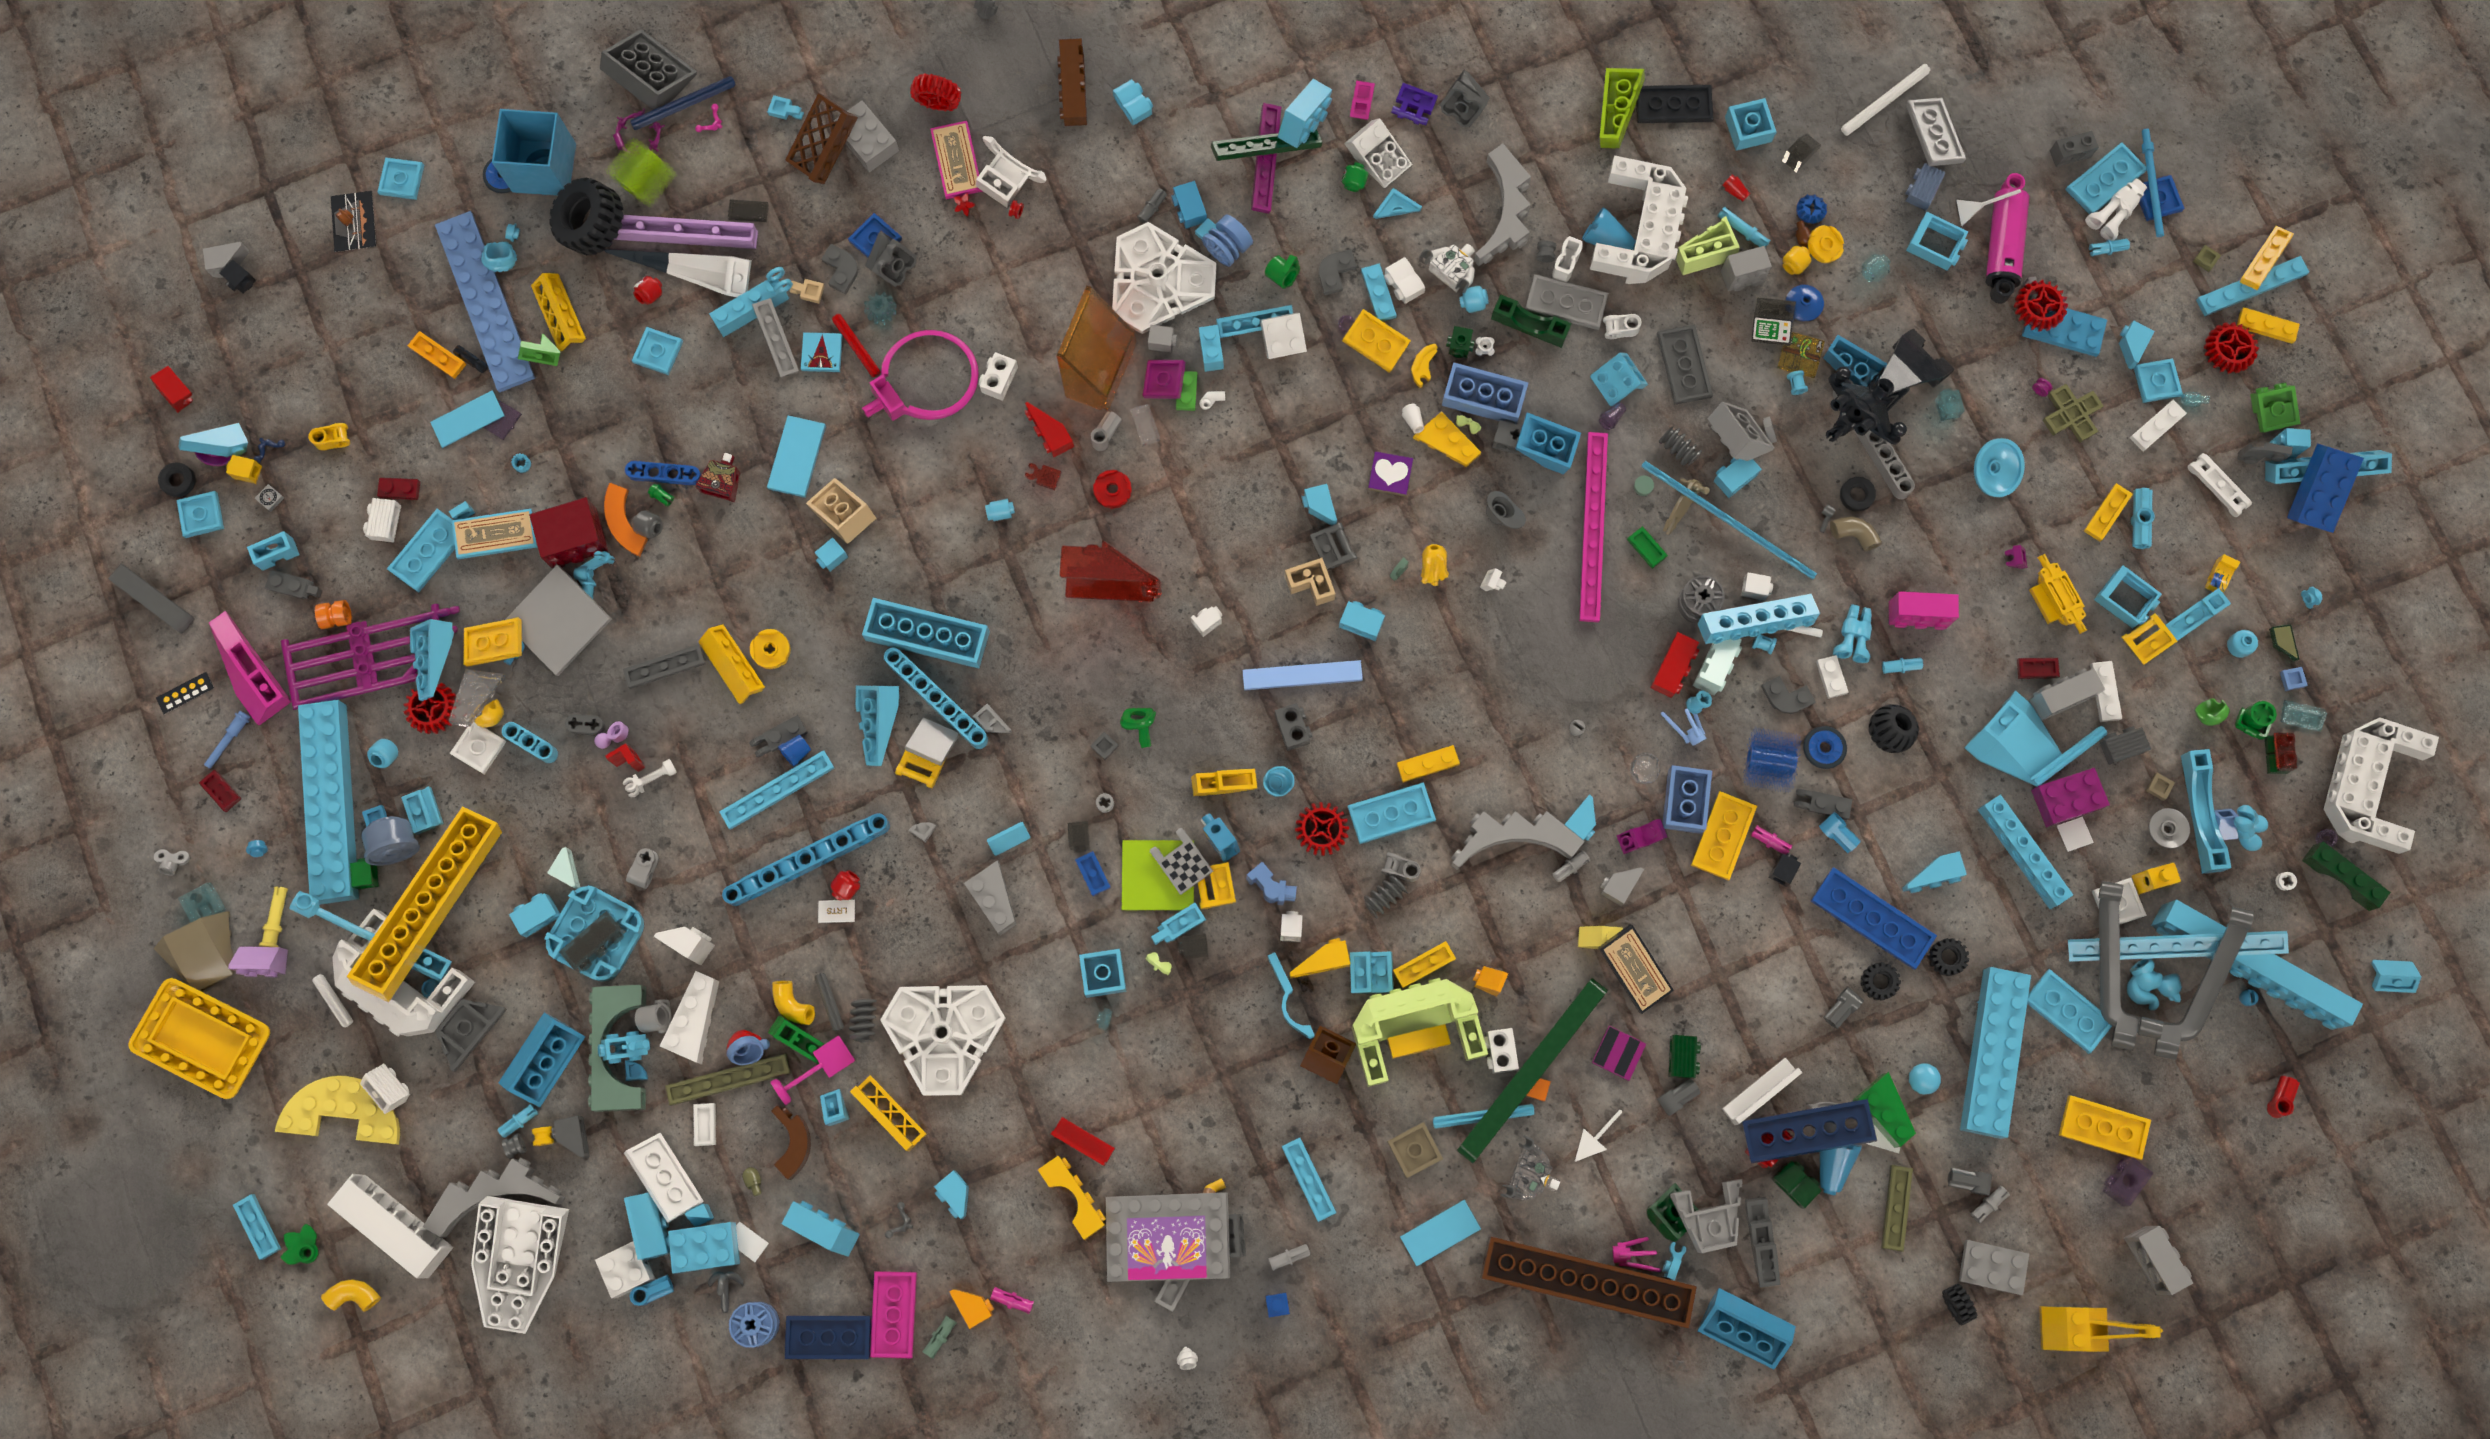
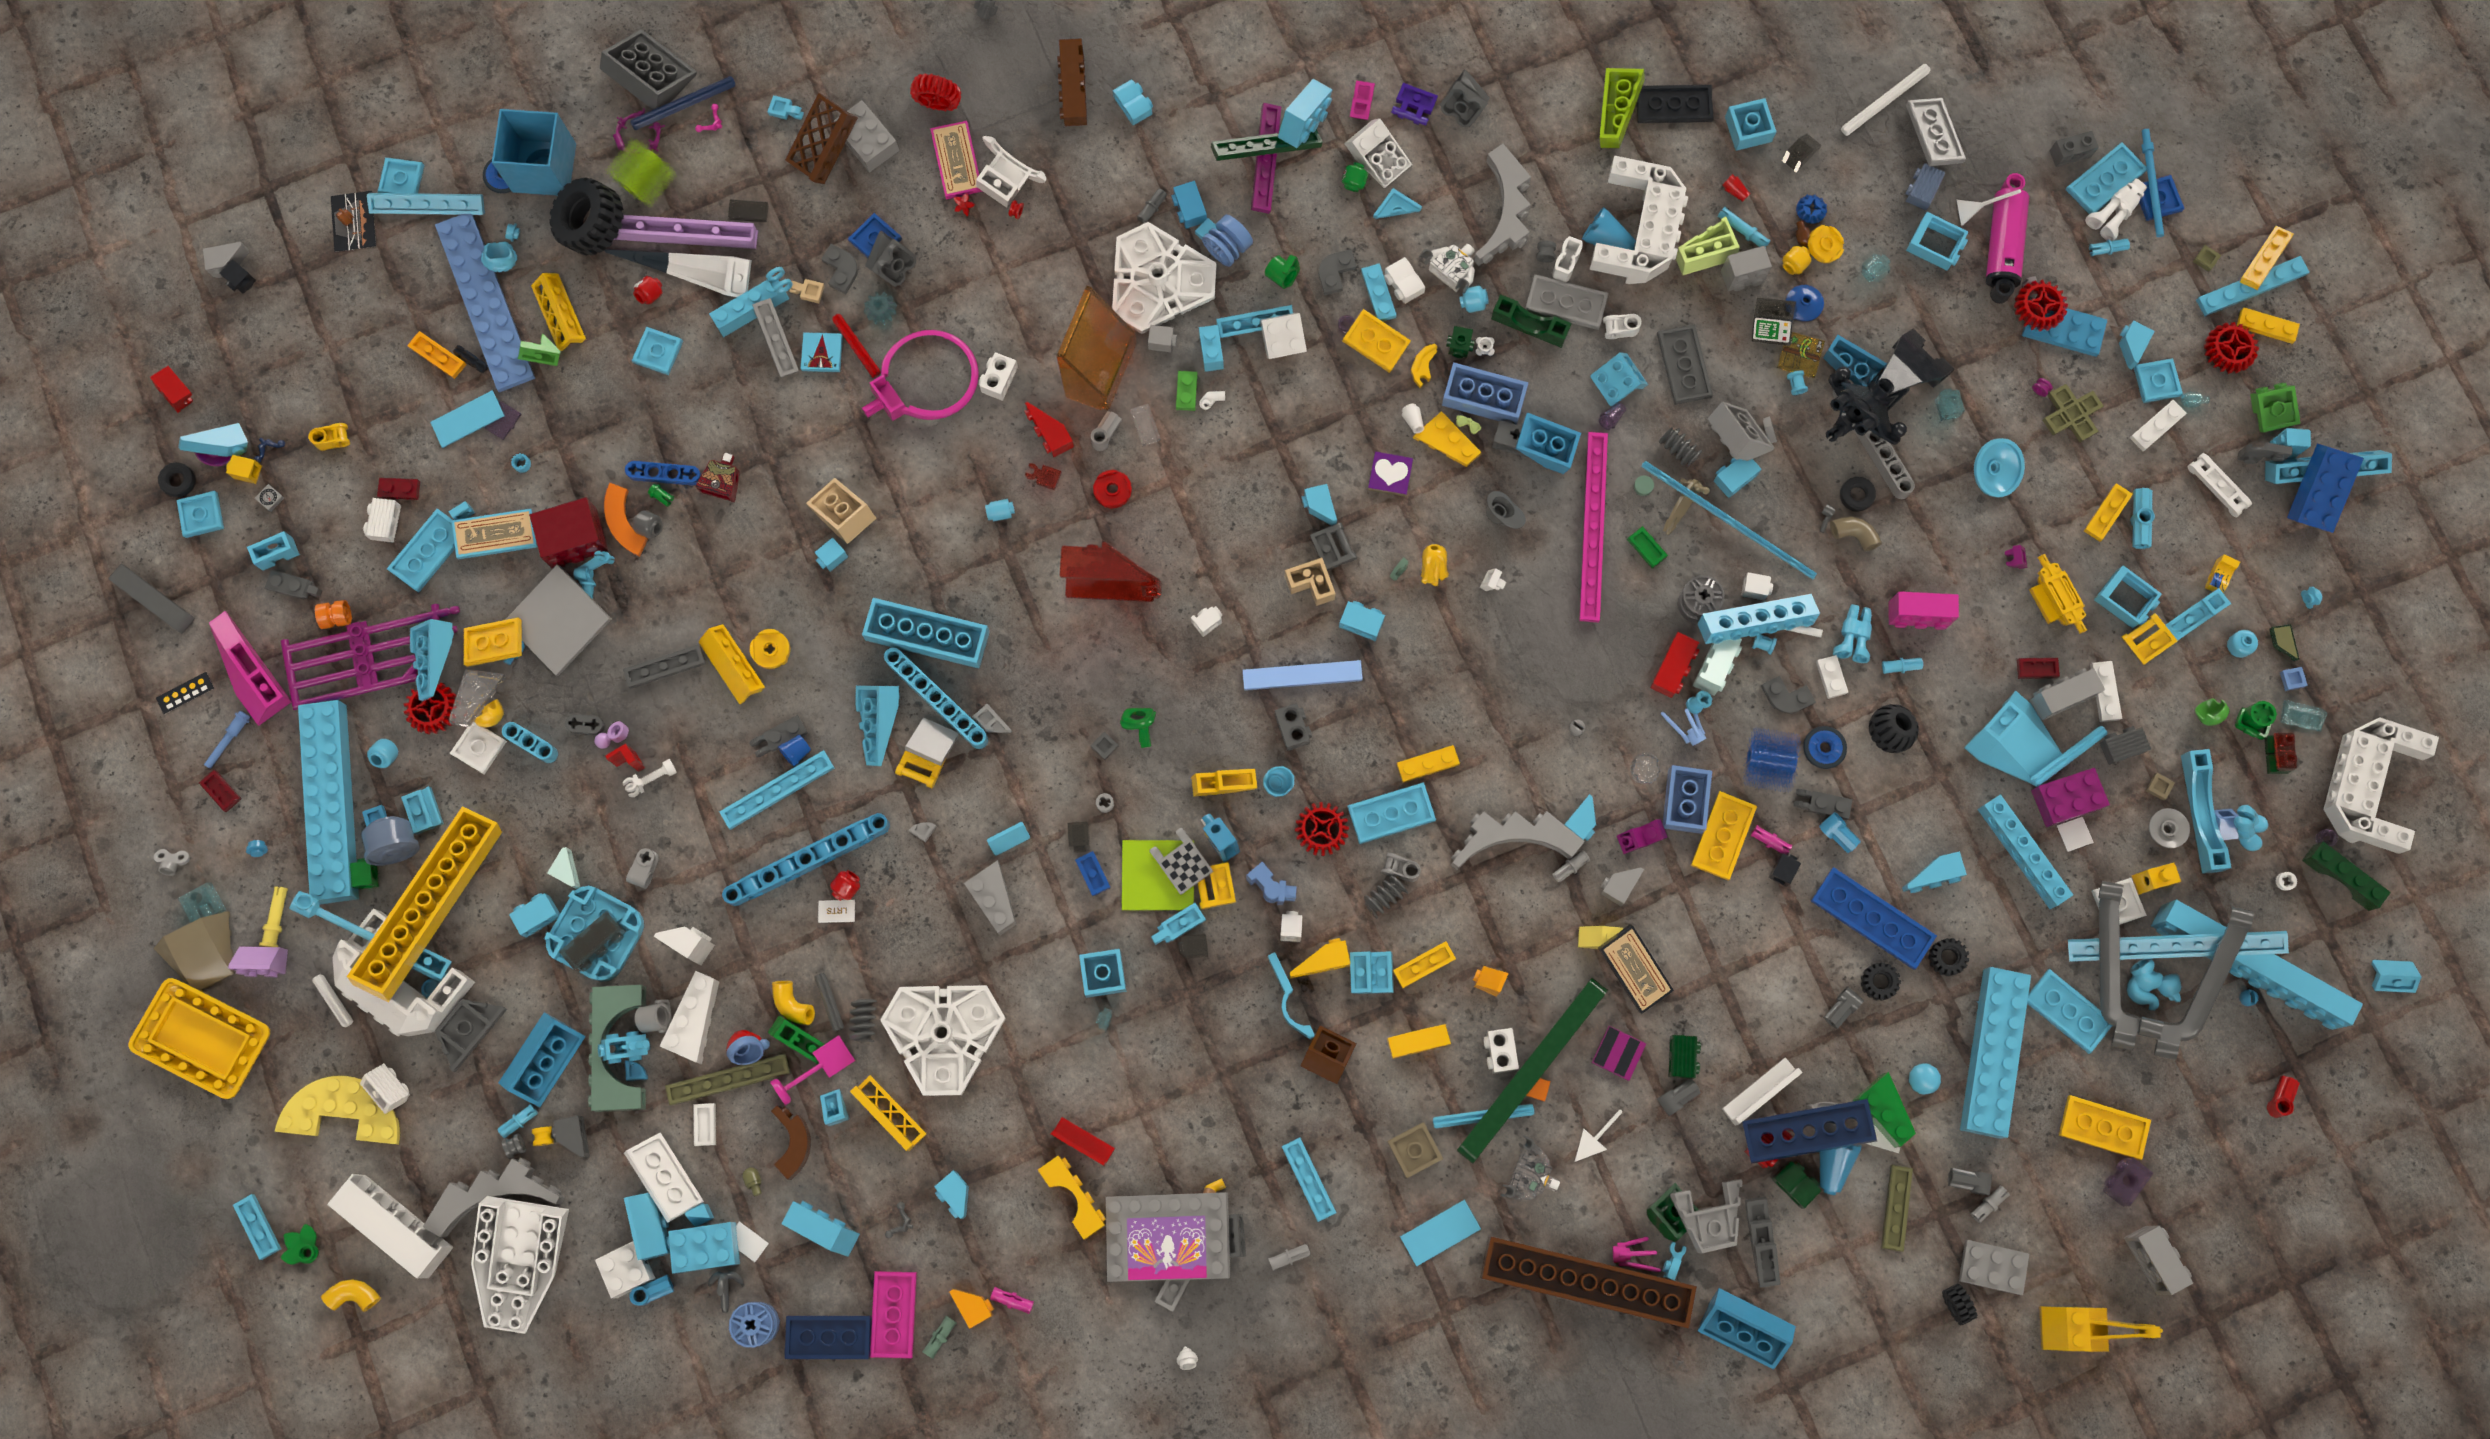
(425, 203): none -> medium azure plate
(796, 456): medium azure tile -> none
(1164, 379): magenta tile -> none
(1164, 967): yellowish green piece -> none
(1277, 1304): blue brick -> none
(1411, 1011): yellowish green wedge -> none

